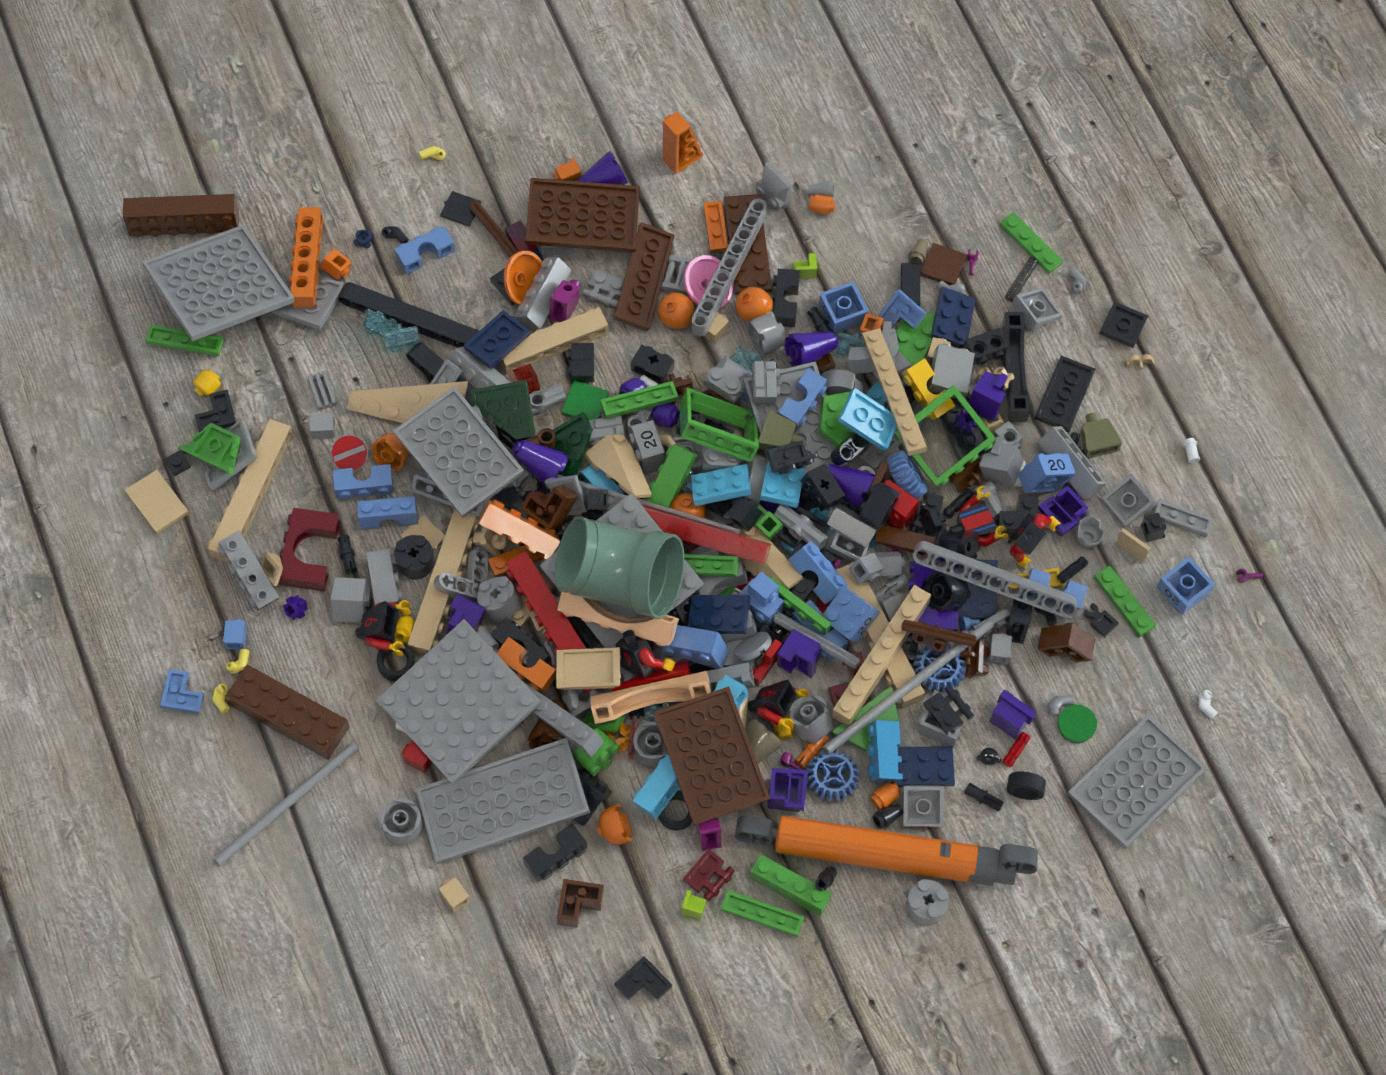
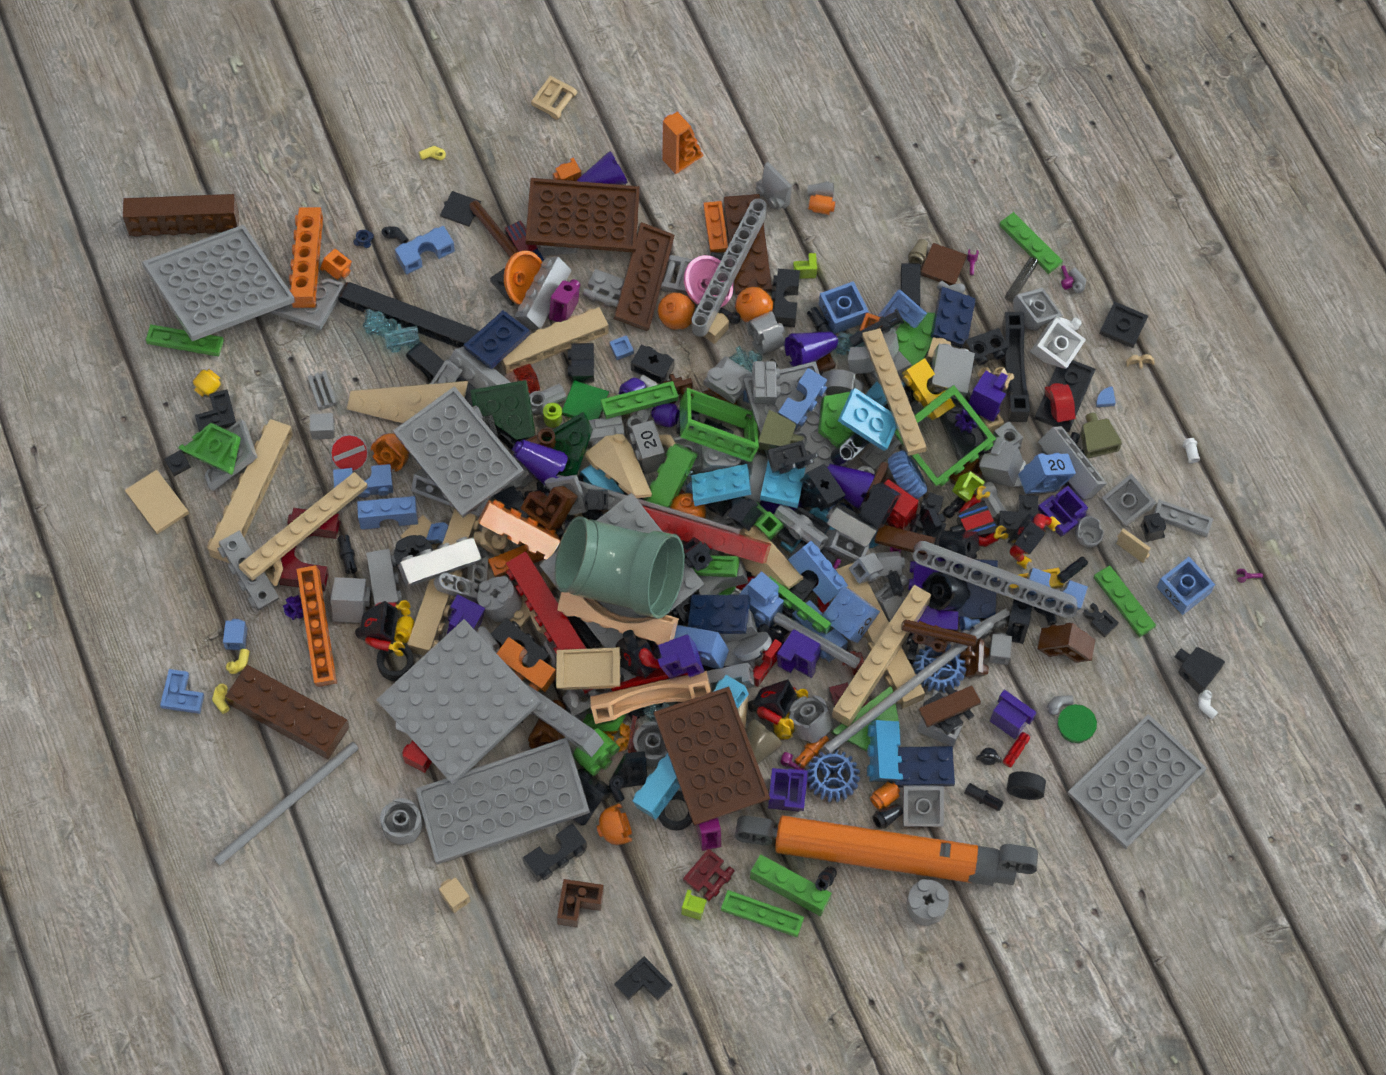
(303, 526): none -> tan plate
(316, 626): none -> orange brick
(437, 533): none -> medium blue plate
(443, 560): none -> brick
(548, 95): none -> tan plate
(552, 415): none -> lime brick
(615, 787): none -> black arm
(621, 347): none -> medium blue plate
(632, 769): none -> black wing
(680, 657): none -> dark purple plate
(697, 554): none -> black brick
(734, 318): none -> black arm
(885, 321): none -> black pin
(895, 583): none -> black axle
(949, 706): none -> reddish brown tile
(967, 485): none -> lime panel
(1057, 344): none -> white slope
(1061, 402): none -> red brick
(1067, 282): none -> magenta hand
(1074, 324): none -> white arm
(1106, 398): none -> medium blue tile
(1198, 667): none -> black torso

